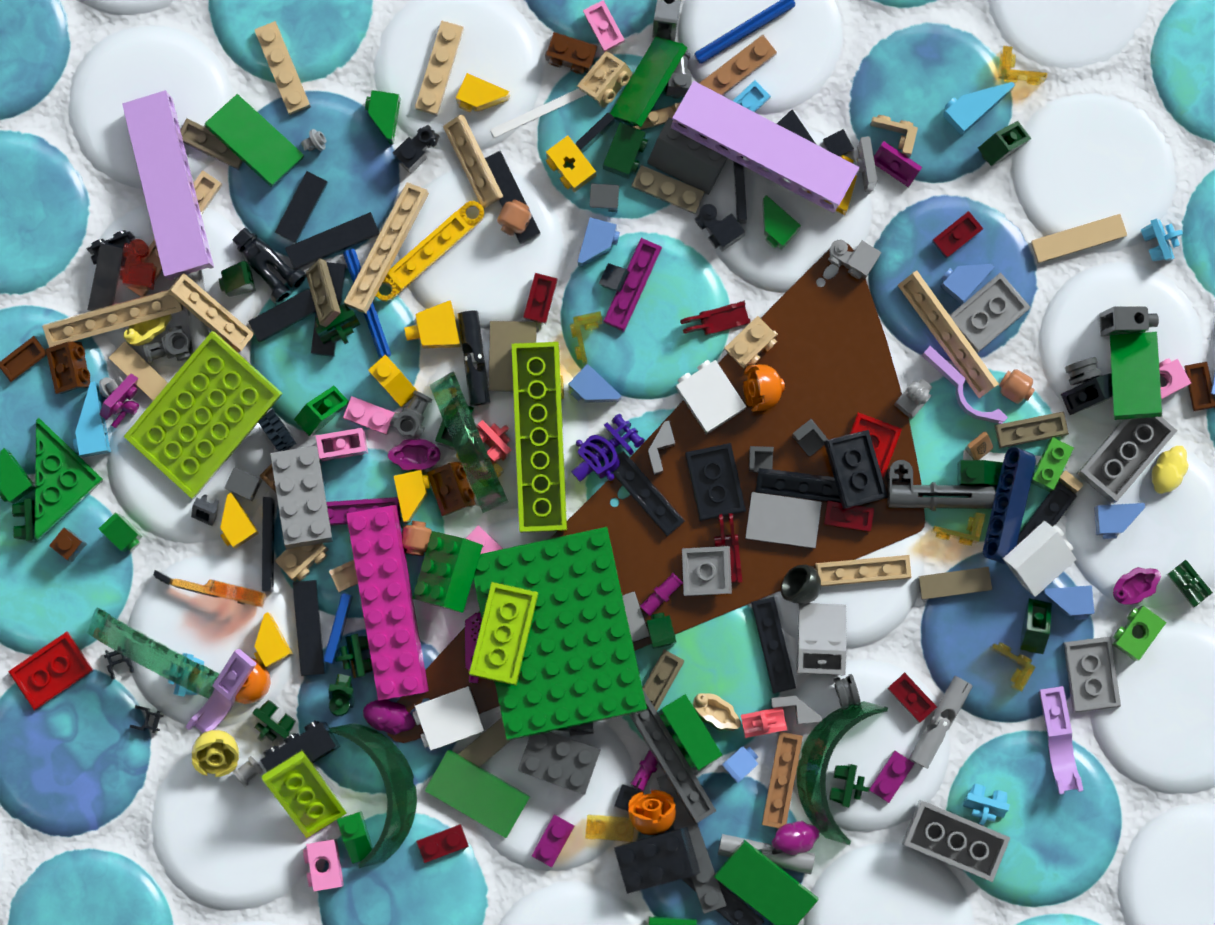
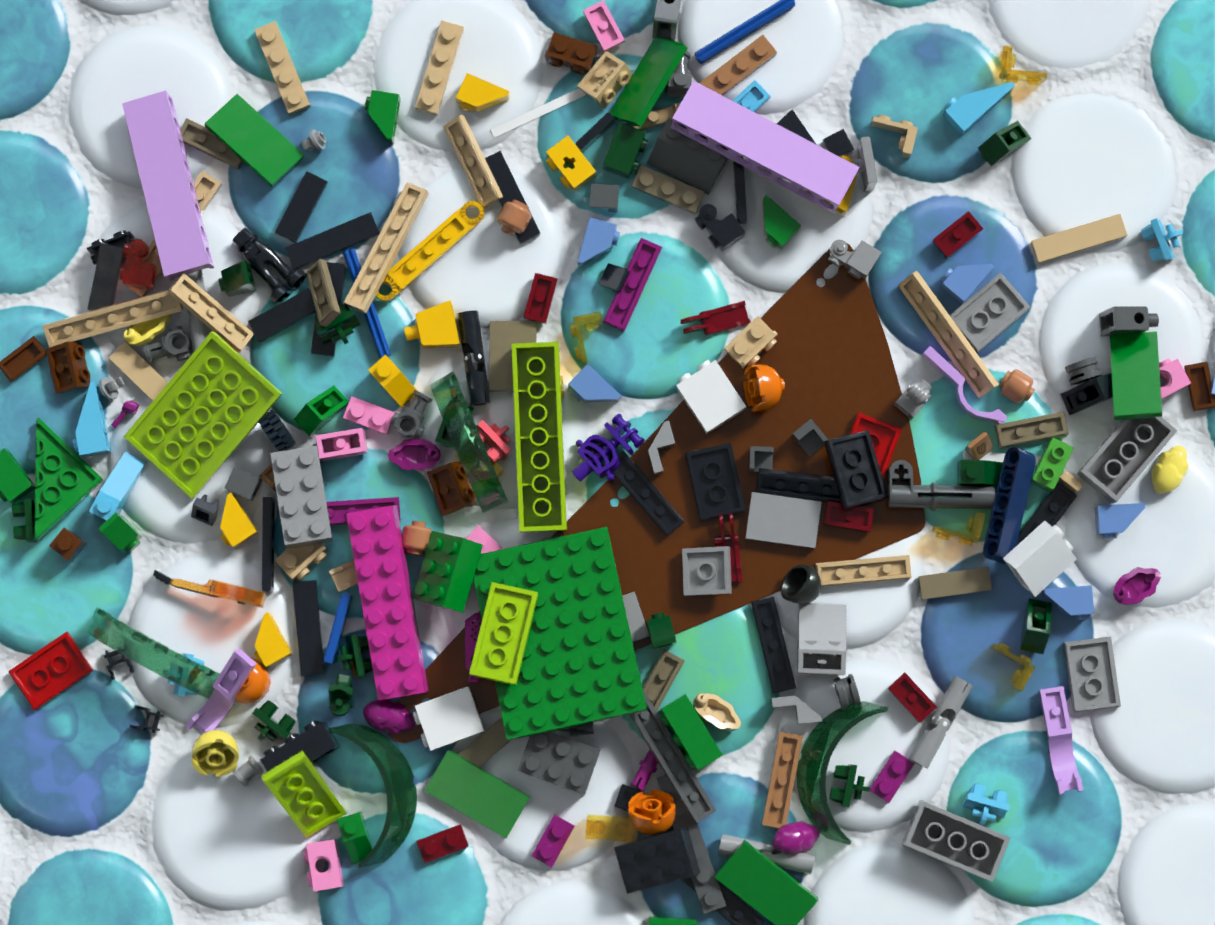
(116, 400): magenta plate -> none
(118, 486): none -> medium azure slope
(411, 492): yellow slope -> none
(412, 151): black brick -> none
(661, 594): magenta pin -> none
(740, 763): medium blue slope -> none
(763, 722): coral hips -> none
(896, 164): magenta plate -> none
(1151, 626): bright green brick -> none
(1189, 583): dark green hips -> none

